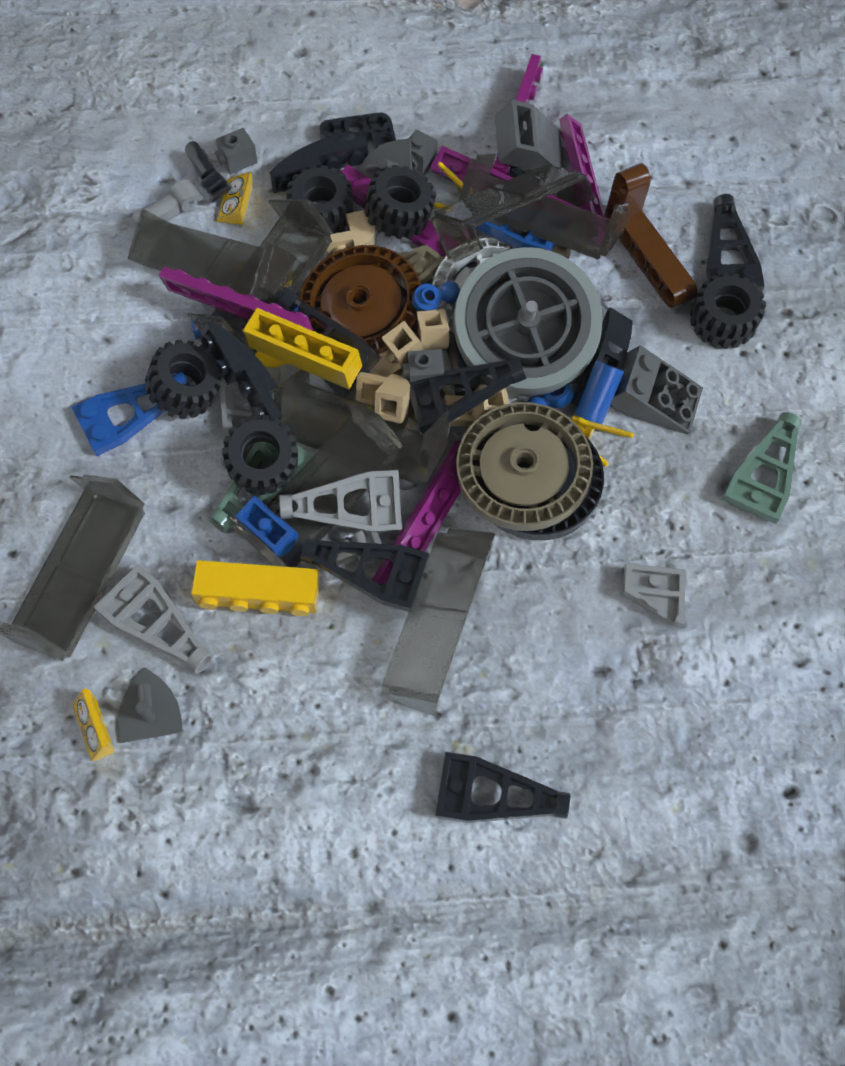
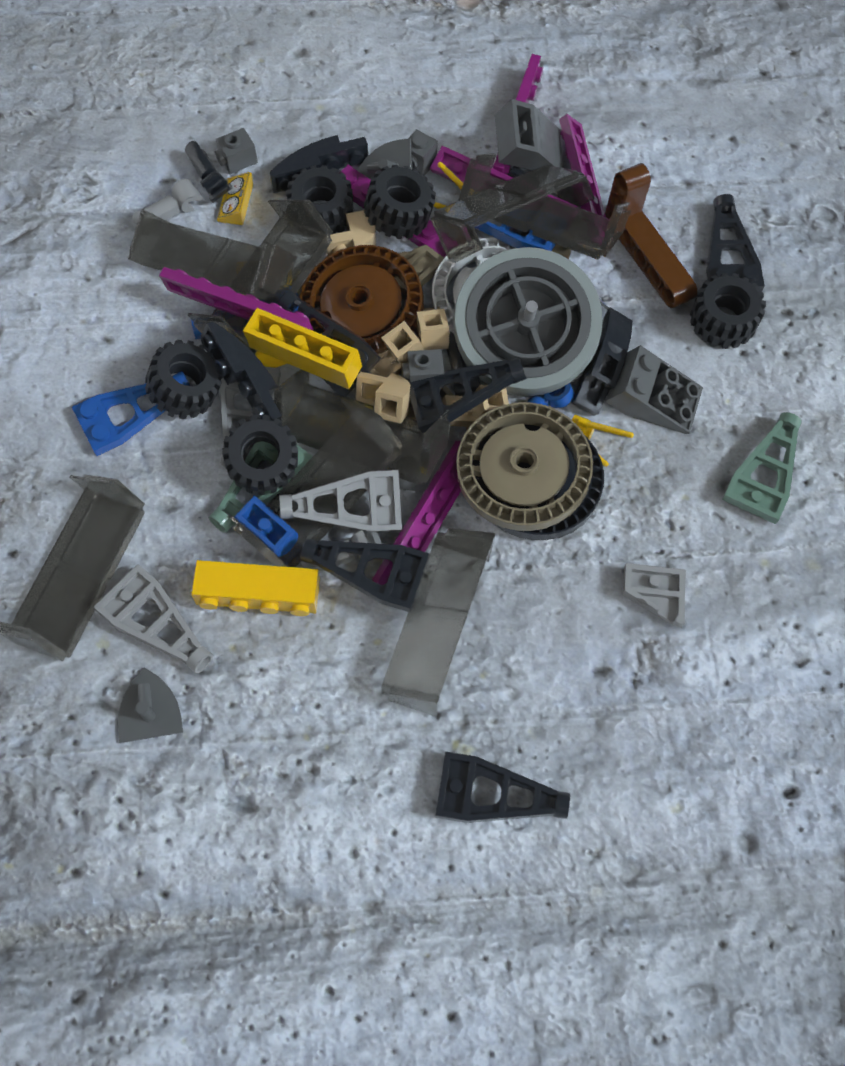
(92, 725): yellow slope -> none
(374, 133): black beam -> none
(448, 293): blue plate -> none
(599, 392): blue brick -> none

